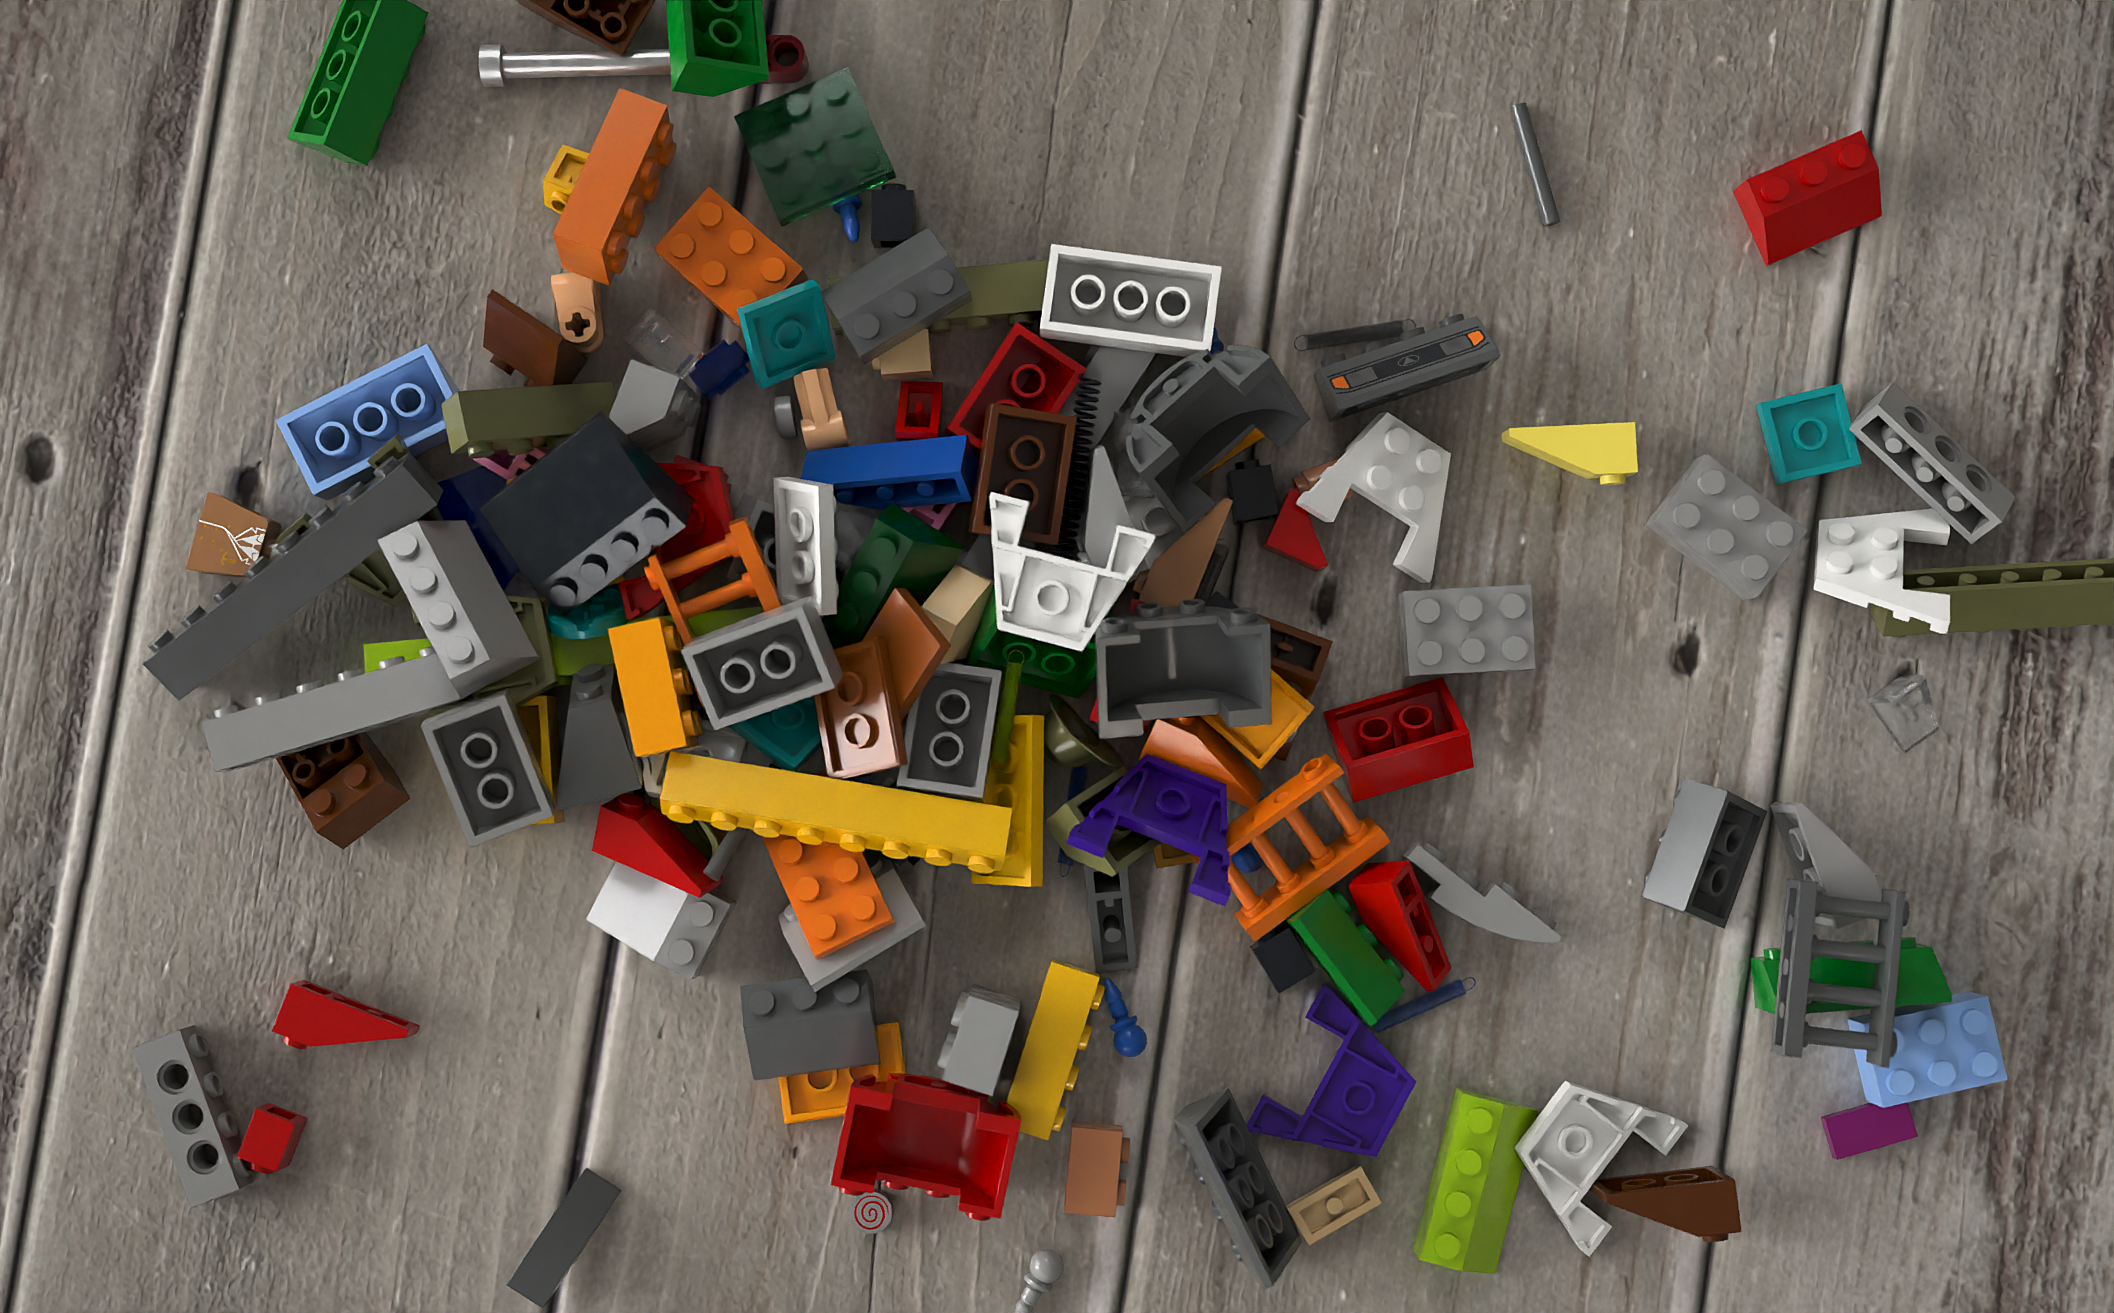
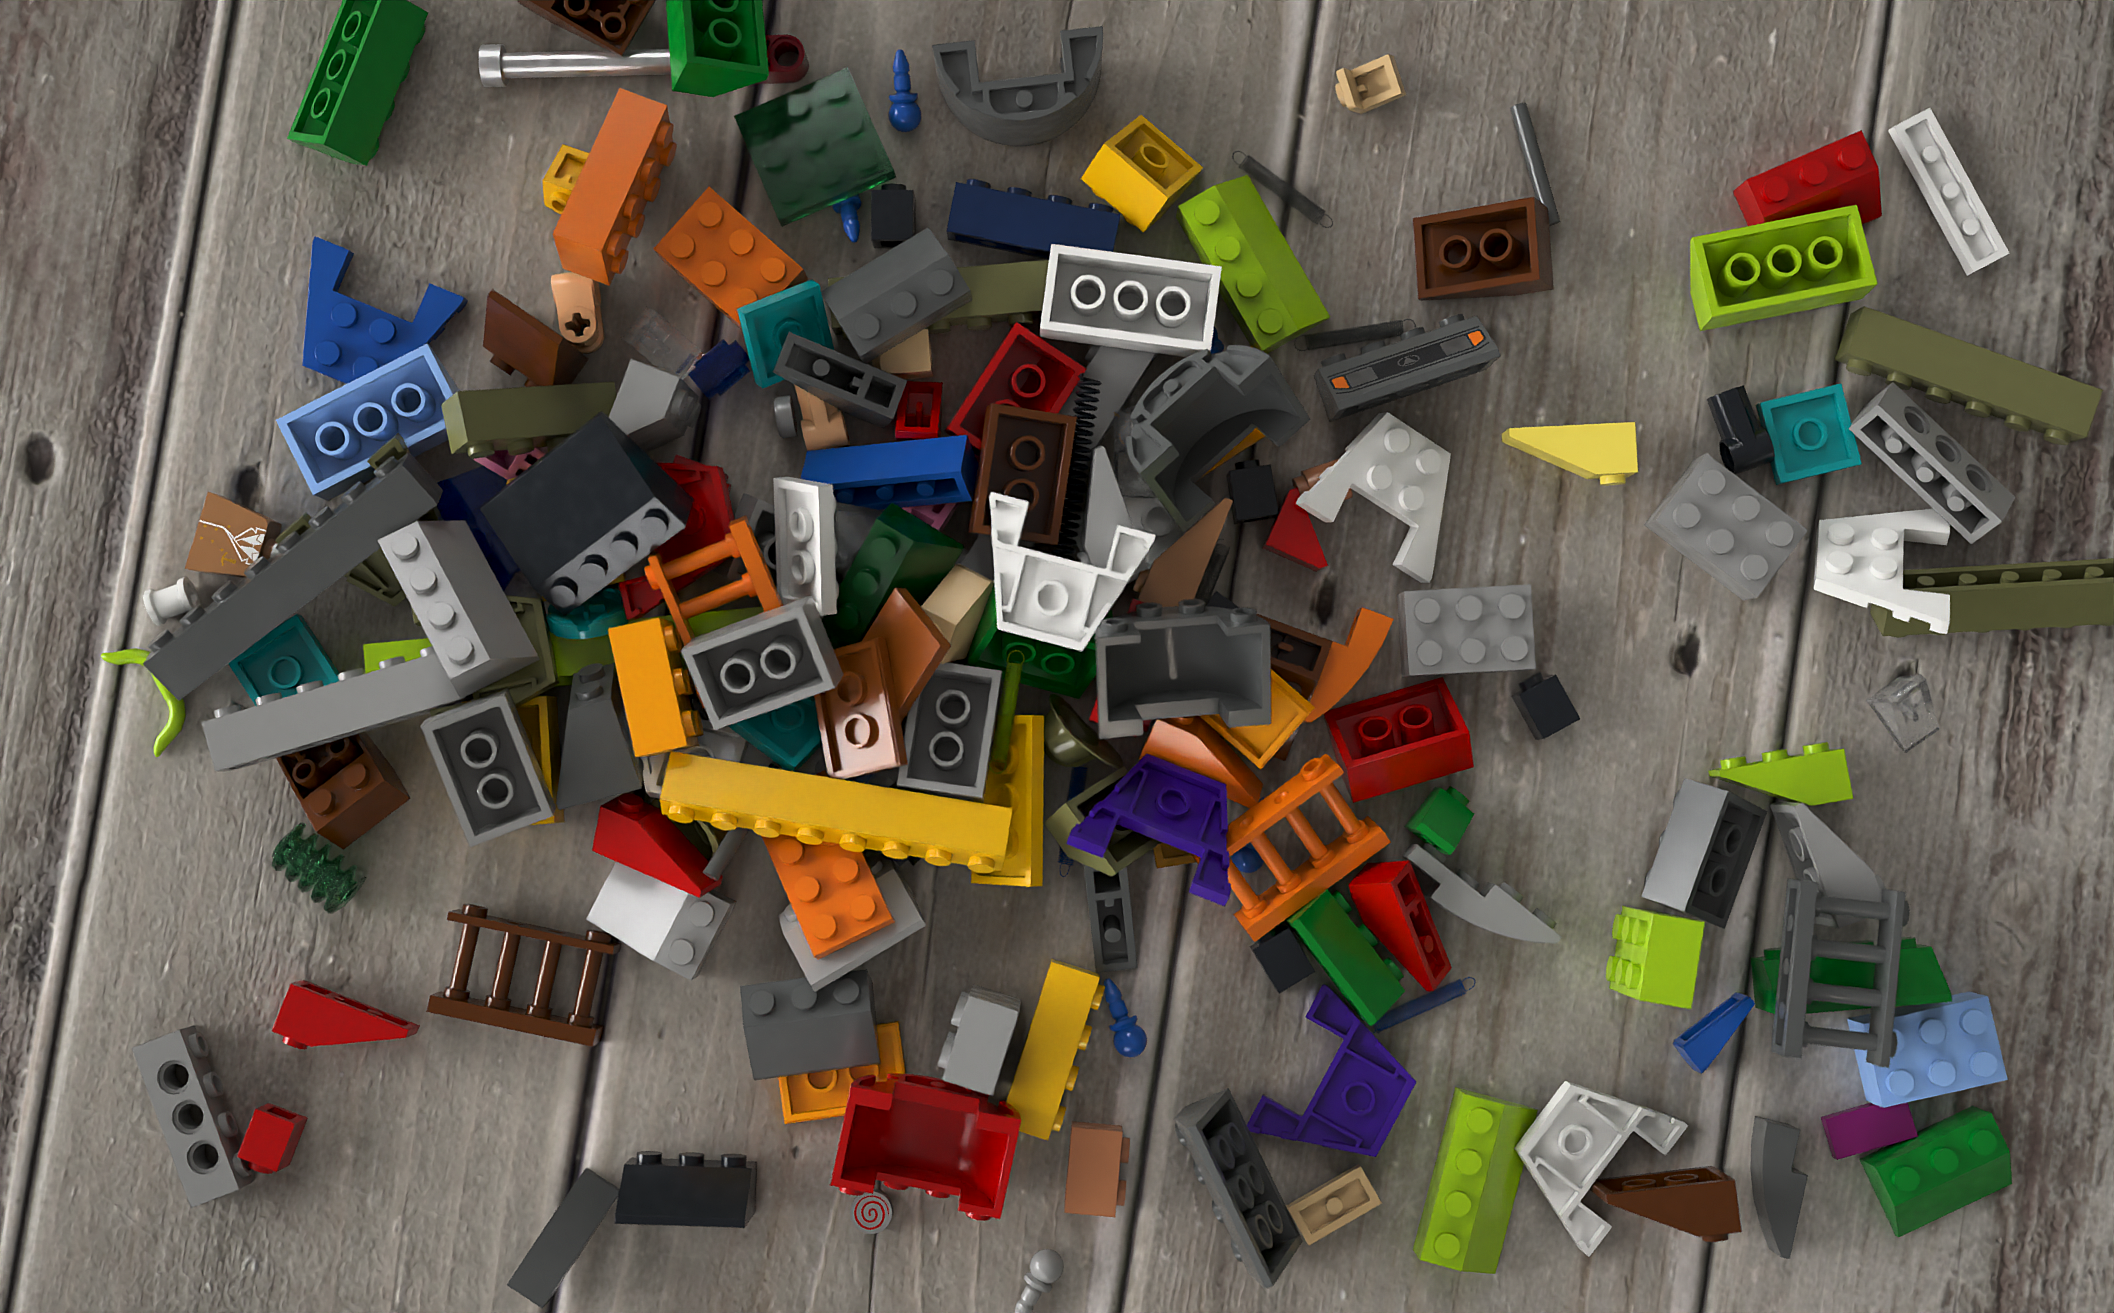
(170, 601): none -> white bush
(176, 708): none -> lime animal
(283, 661): none -> teal plate
(315, 870): none -> clear green piece
(353, 338): none -> blue wing
(496, 1007): none -> reddish brown fence
(687, 1190): none -> black slope
(840, 380): none -> dark grey slope
(904, 112): none -> blue bar
(1024, 108): none -> dark grey cylinder
(1027, 224): none -> dark blue brick
(1141, 173): none -> yellow slope
(1258, 270): none -> lime slope
(1283, 183): none -> dark grey piece
(1349, 661): none -> orange slope
(1369, 85): none -> tan bracket
(1441, 819): none -> green slope
(1484, 251): none -> reddish brown slope
(1544, 705): none -> black brick
(1655, 956): none -> lime brick
(1708, 1036): none -> blue slope
(1742, 440): none -> black piece
(1775, 1184): none -> dark grey slope
(1779, 268): none -> lime slope
(1805, 778): none -> lime slope
(1939, 1169): none -> green slope
(1948, 191): none -> white plate
(1968, 376): none -> olive brick

